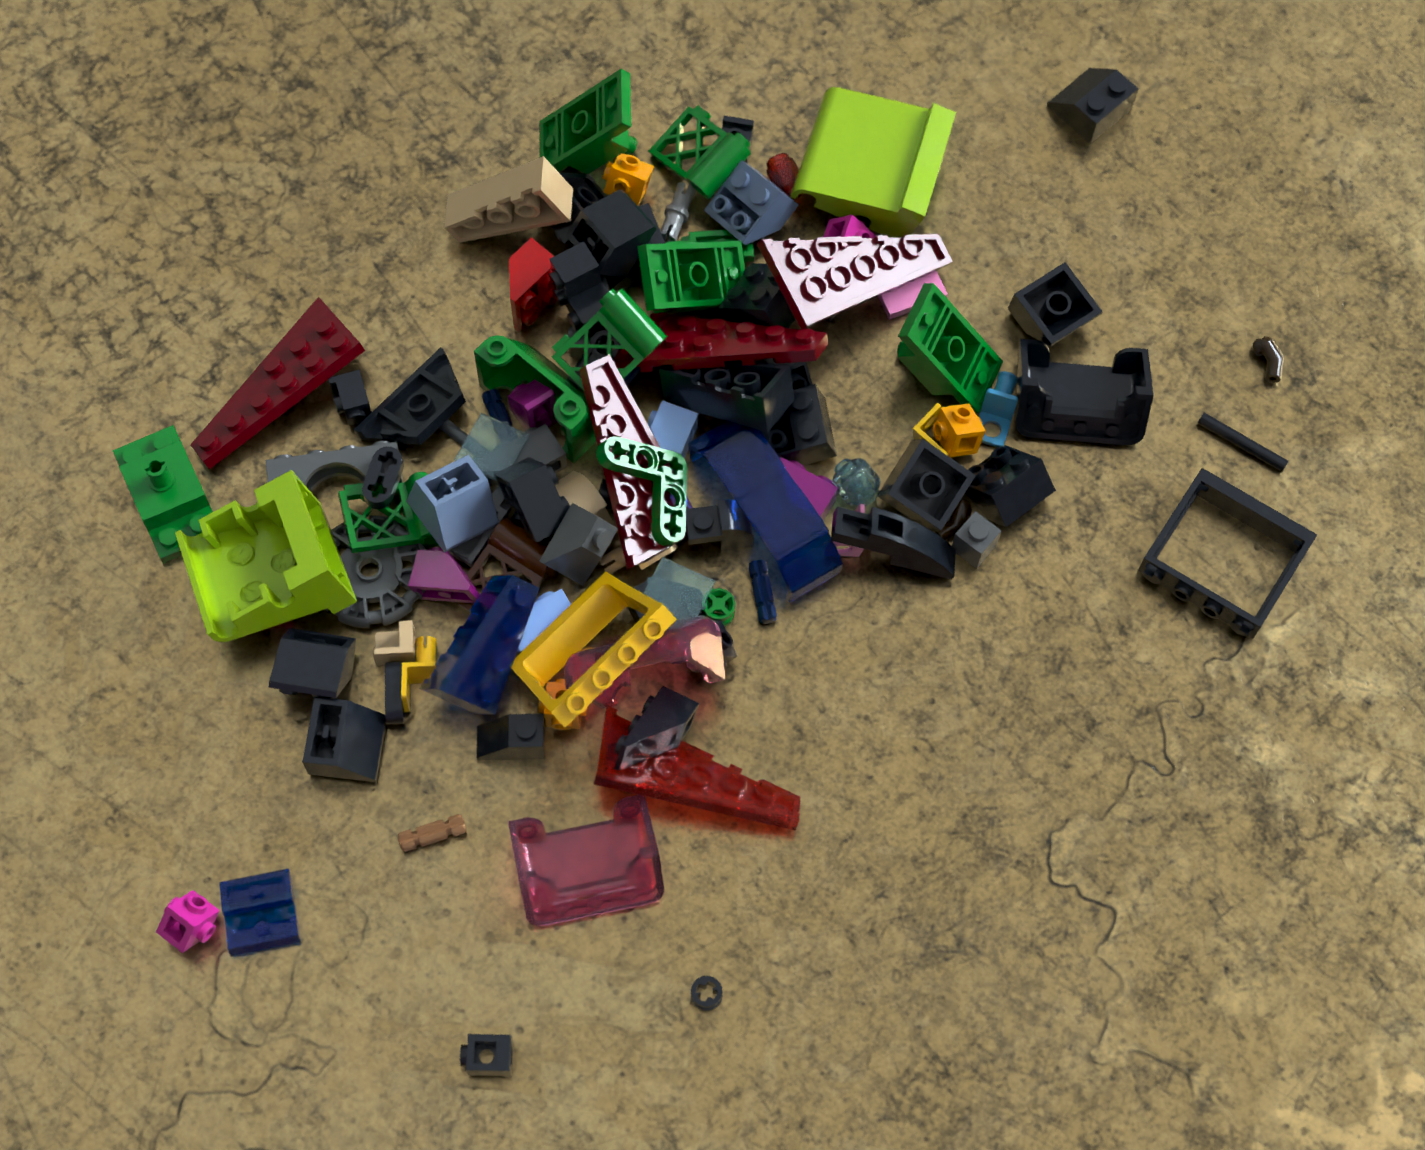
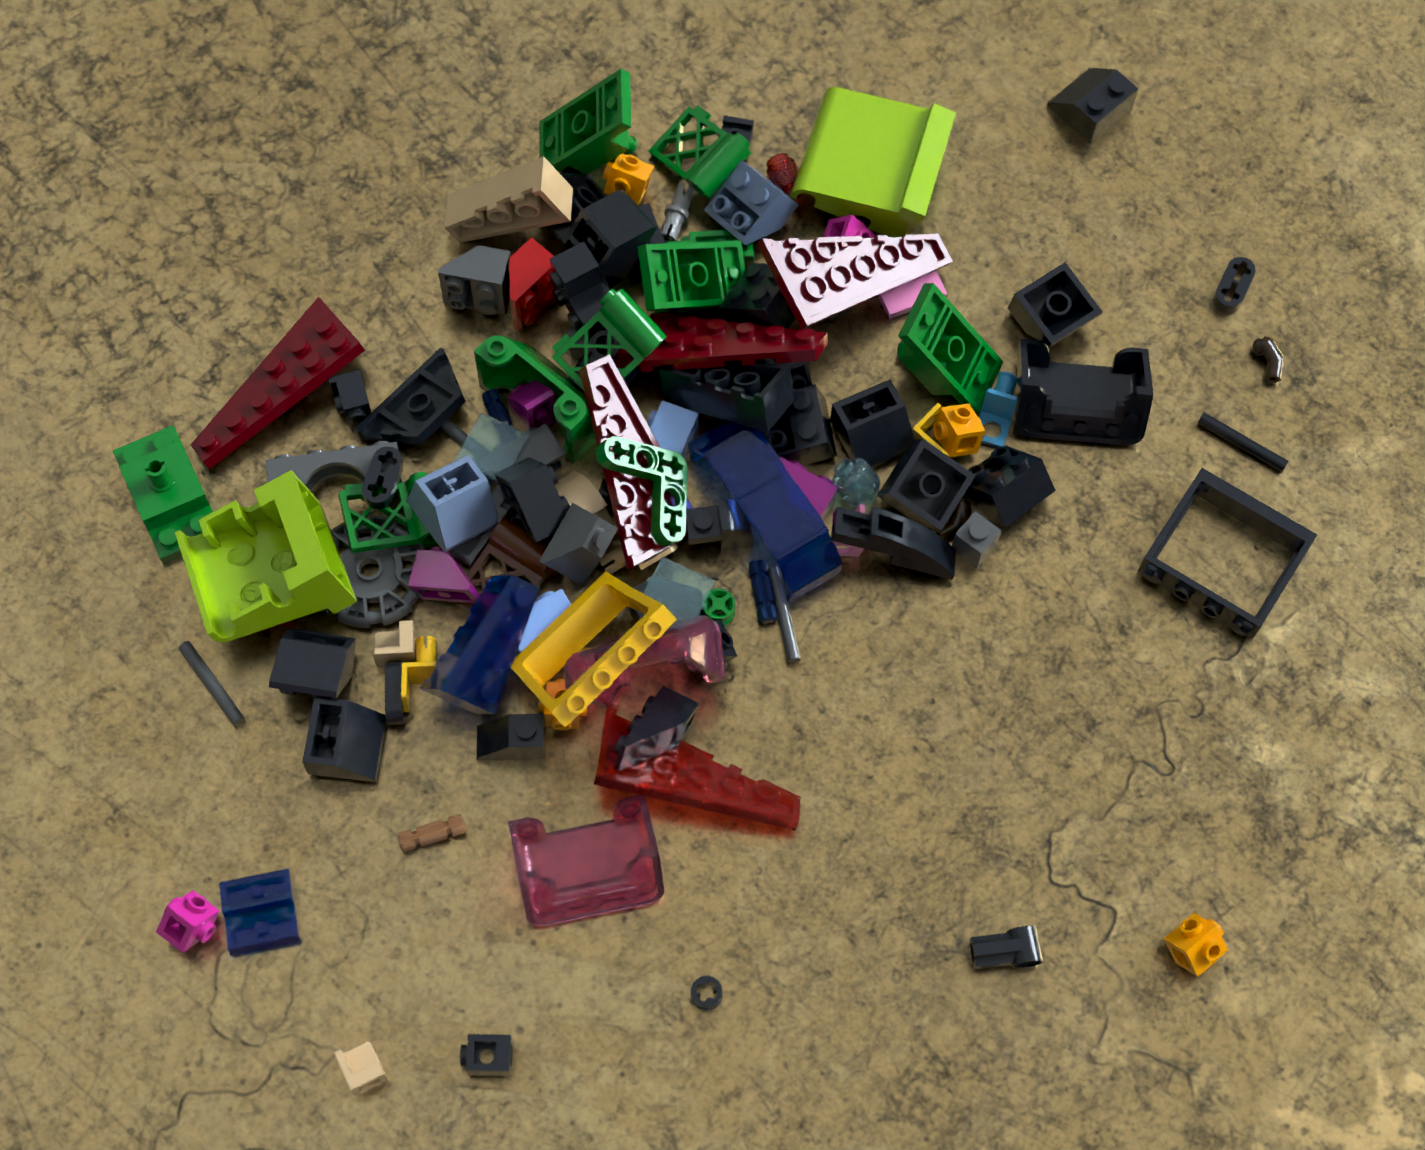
(211, 683): none -> dark grey bar
(361, 1068): none -> tan panel
(477, 280): none -> dark grey slope
(784, 615): none -> dark grey bar
(873, 424): none -> black slope
(1015, 947): none -> black piece
(1196, 944): none -> light orange brick
(1228, 282): none -> black beam

